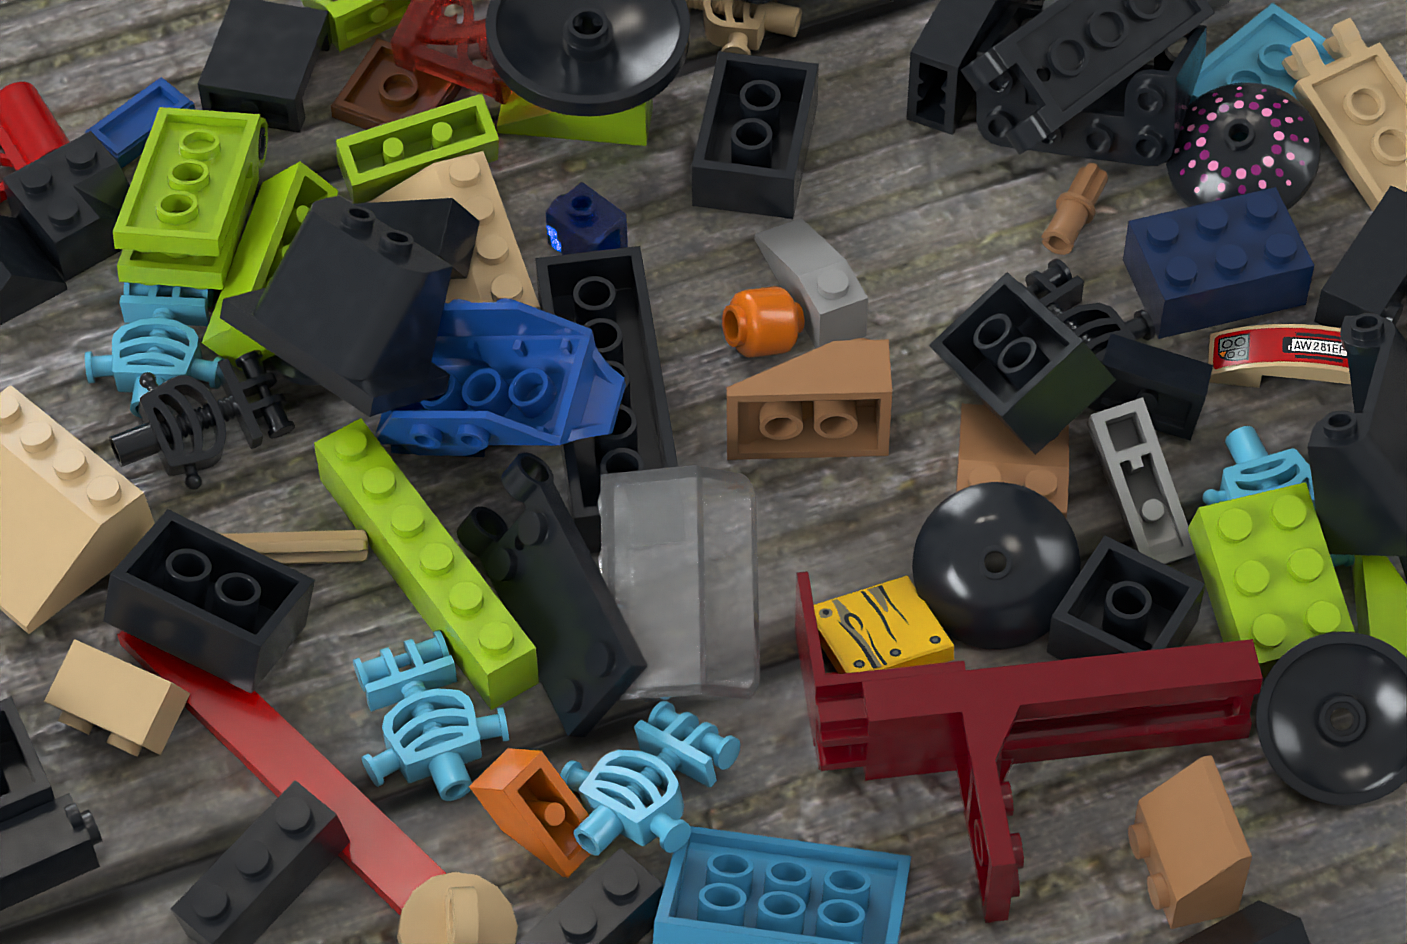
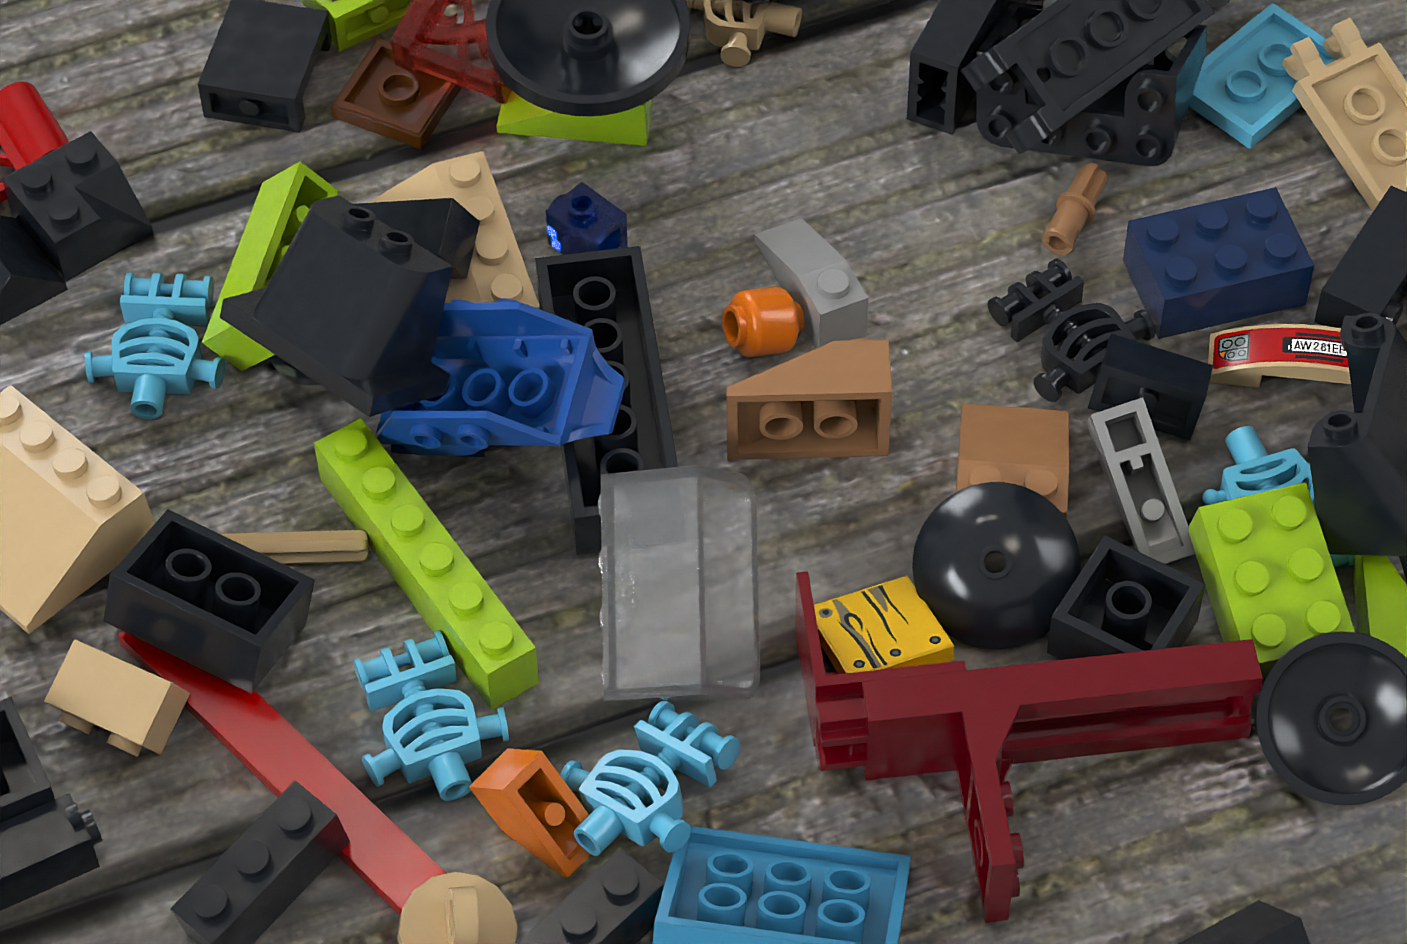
(128, 127): blue tile -> none
(154, 437): black torso -> none
(190, 198): lime hinge -> none
(397, 150): lime brick -> none
(556, 597): black hinge -> none
(755, 135): black brick -> none
(1022, 363): black brick -> none
(1191, 846): medium nougat slope -> none
(1277, 153): black dish -> none

